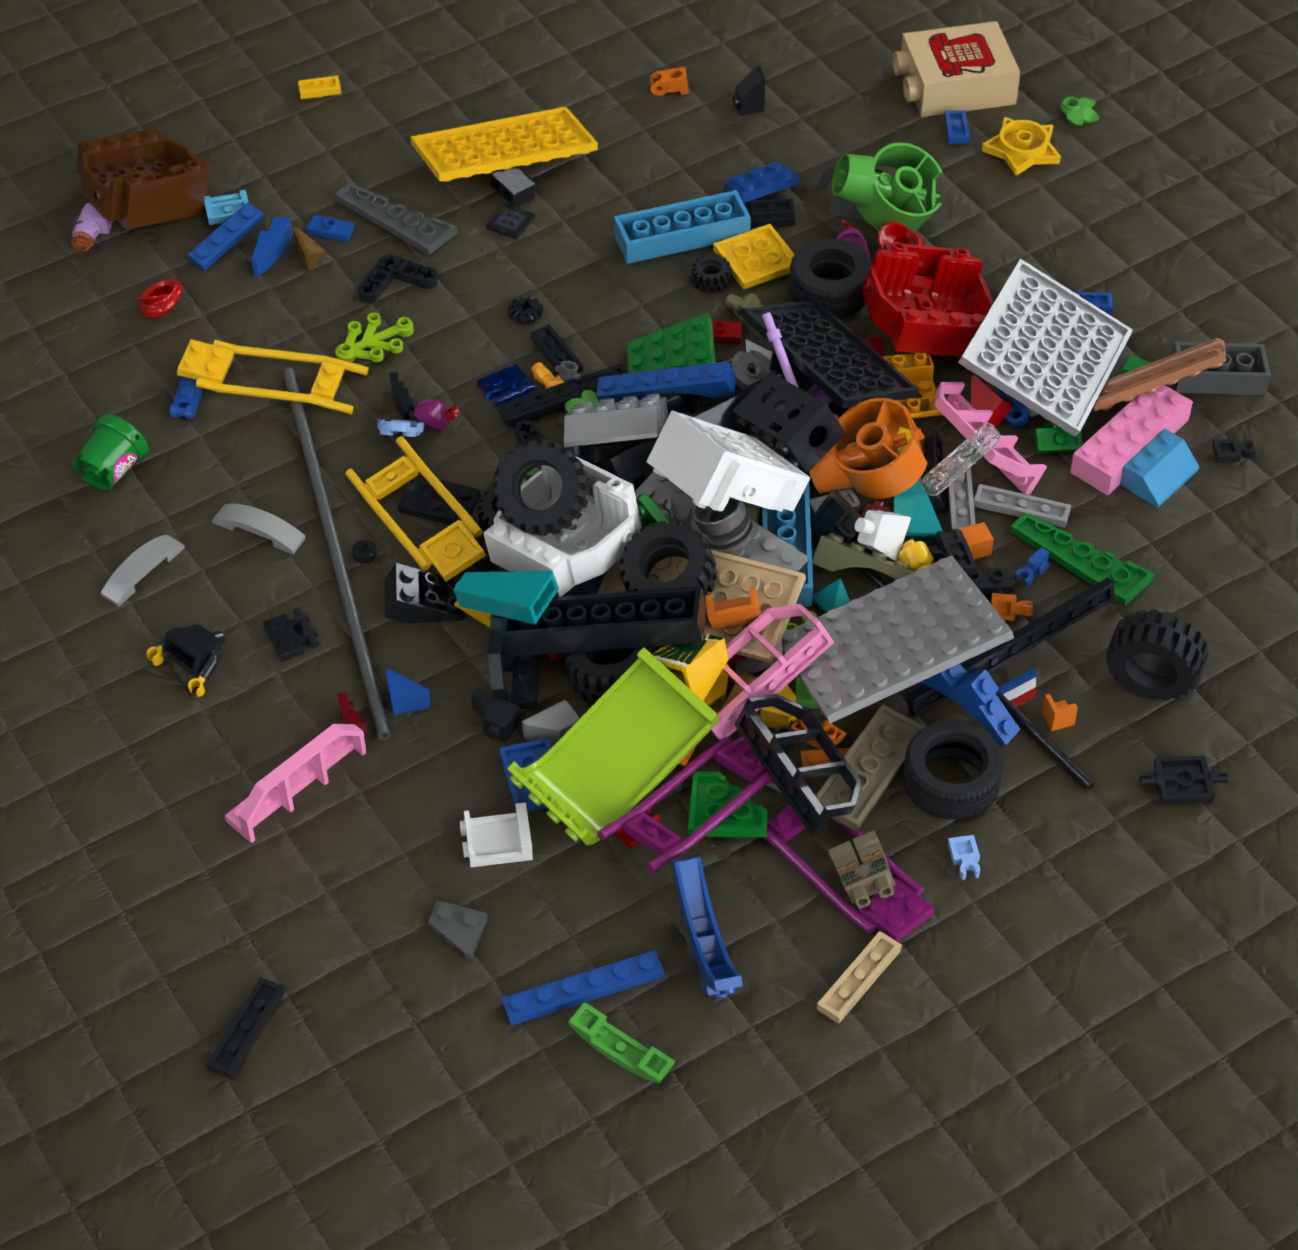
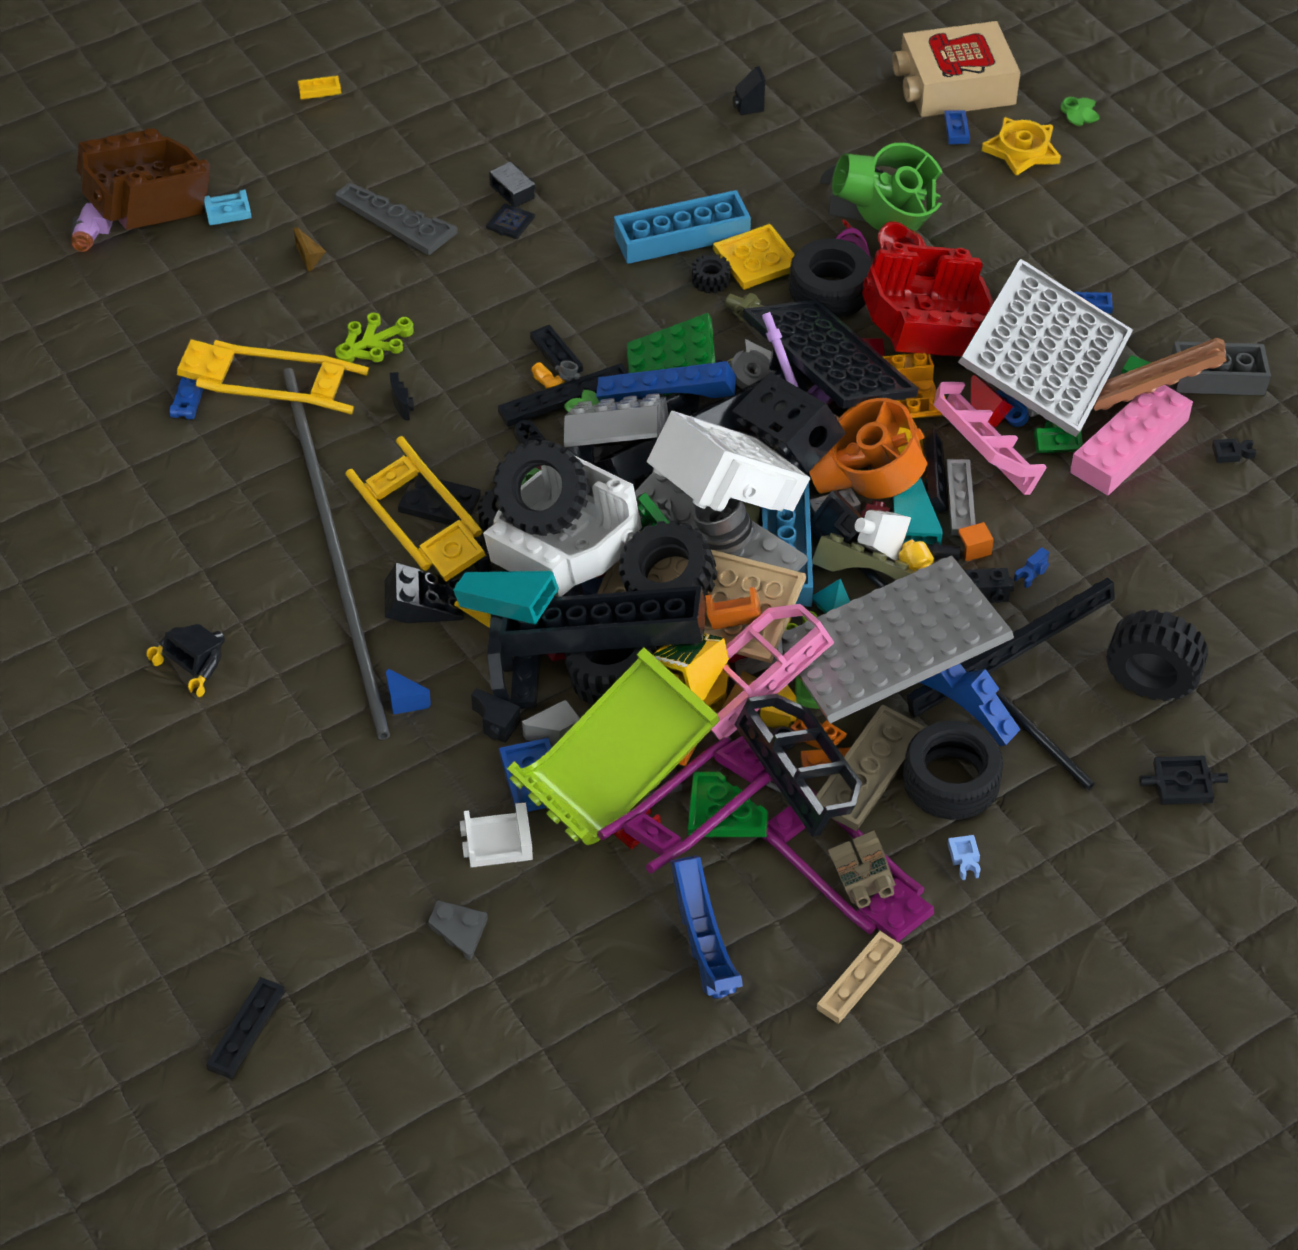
(109, 451): green piece -> none
(137, 565): light grey slope -> none
(160, 298): red piece -> none
(225, 236): blue plate -> none
(262, 523): light grey slope -> none
(271, 244): blue slope -> none
(283, 635): black plate -> none
(294, 775): bright pink plate -> none
(330, 228): blue plate -> none
(348, 714): dark red slope -> none
(364, 551): black tile -> none
(409, 428): light blue plate -> none
(422, 277): black beam -> none
(434, 413): magenta piece -> none
(503, 144): yellow plate -> none
(505, 385): clear blue plate -> none
(529, 316): black gear -> none
(582, 988): blue plate -> none
(619, 1047): bright green slope -> none
(669, 81): orange leg -> none
(726, 331): red plate -> none
(762, 181): blue plate -> none
(772, 211): black plate -> none
(956, 545): black plate -> none
(960, 460): clear plate -> none
(1007, 606): orange plate -> none
(1018, 504): light grey plate -> none
(1021, 688): sticker -> none
(1058, 714): orange panel -> none
(1083, 558): green wing -> none
(1159, 468): dark azure slope -> none

